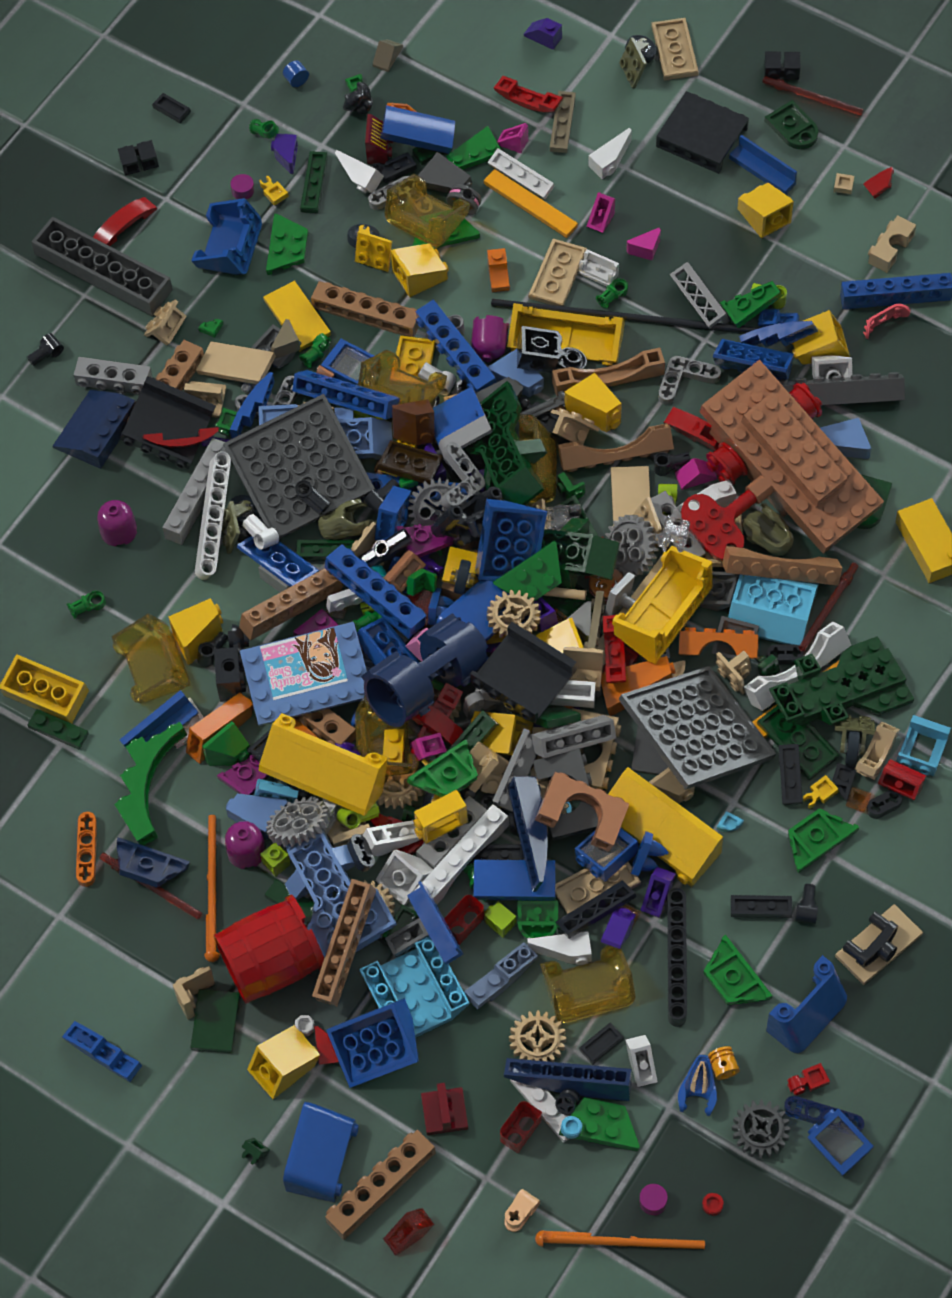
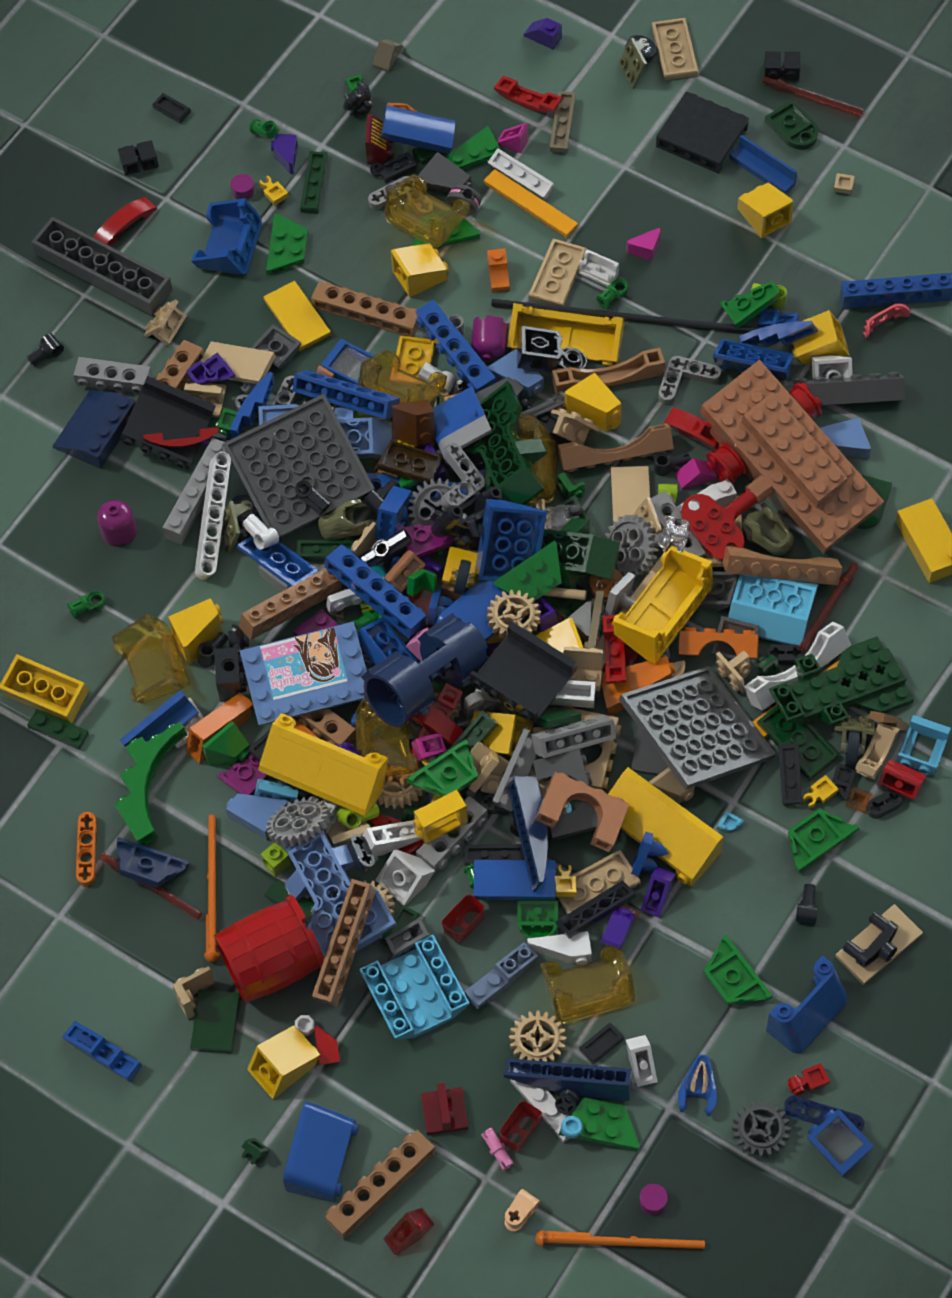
(210, 371): none -> dark purple slope
(211, 328): green tile -> none
(244, 844): magenta cylinder -> none
(286, 341): dark tan slope -> none
(295, 73): blue piece -> none
(316, 351): green connector -> none
(362, 175): white slope -> none
(370, 247): yellow plate -> none
(375, 1043): blue slope -> none
(394, 745): yellow plate -> none
(435, 924): blue panel -> none
(482, 833): white arch -> none
(497, 1149): none -> bright pink pin
(500, 919): lime brick -> none
(565, 883): none -> yellow plate
(601, 212): dark pink slope -> none
(604, 863): blue window -> none
(607, 158): white slope -> none
(677, 965): black beam -> none
(701, 288): light grey fence -> none
(713, 1204): red tile -> none
(723, 1063): light orange piece -> none
(761, 906): black plate -> none
(879, 182): red slope -> none
(888, 719): none -> medium nougat slope
(897, 232): tan arch -> none

